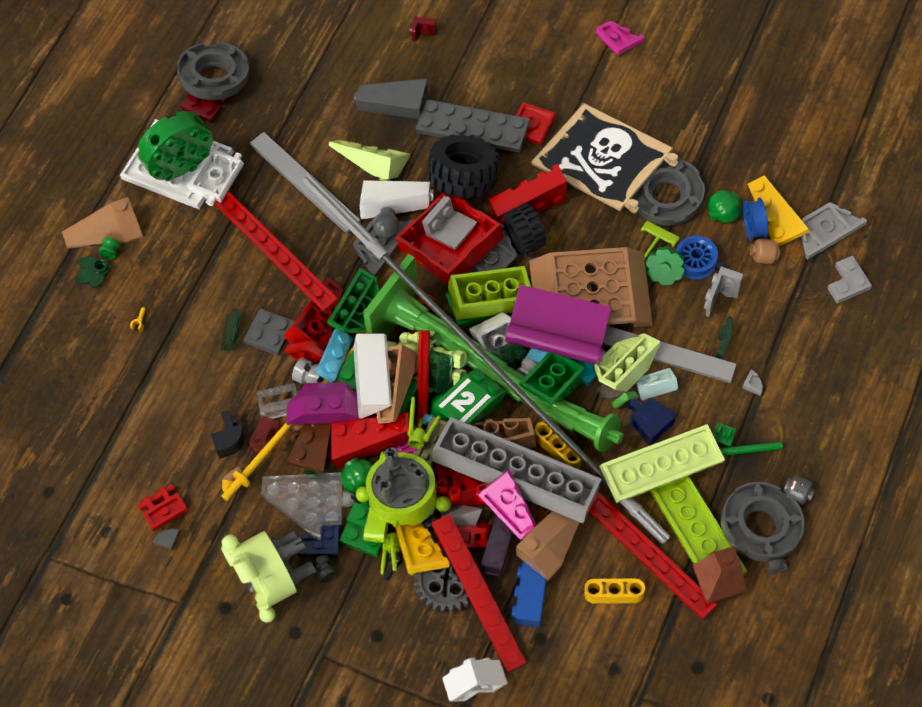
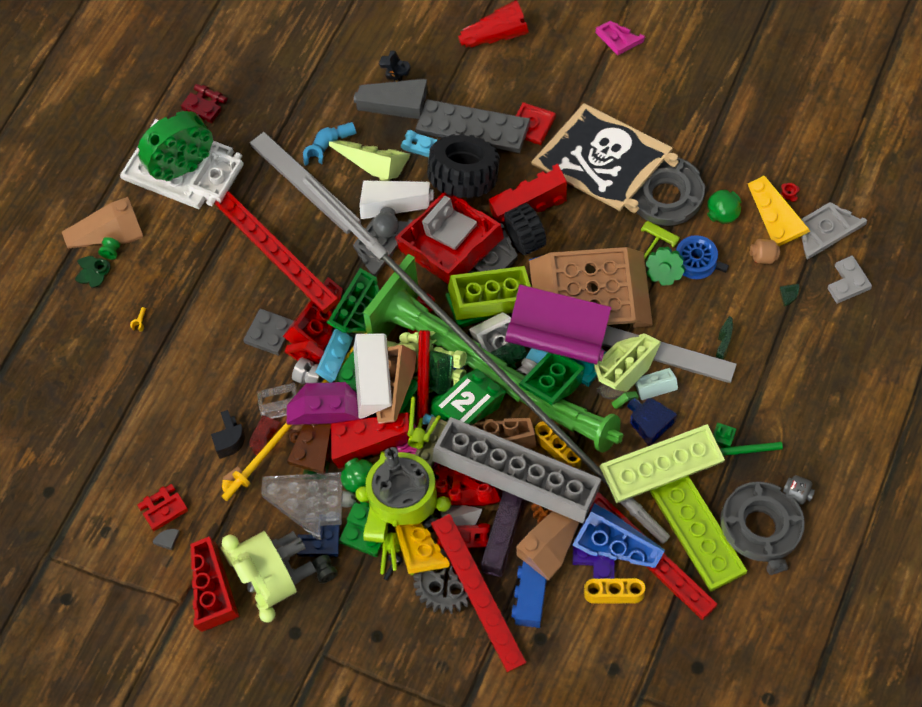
(212, 593): none -> red wedge
(221, 55): dark grey piece -> none
(231, 330): clear green slope -> none
(323, 138): none -> dark azure piece
(395, 67): none -> black hips
(422, 25): dark red bracket -> none
(423, 143): none -> medium azure plate
(473, 678): white brick -> none
(502, 24): none -> red cone
(508, 504): wing -> none
(602, 566): none -> dark purple plate
(612, 537): none -> blue wedge
(720, 575): copper slope -> none
(725, 282): light grey bracket -> none
(753, 383): light grey tile -> none
(755, 219): blue wheel -> none
(789, 187): none -> red plate
(789, 293): none -> clear green tile

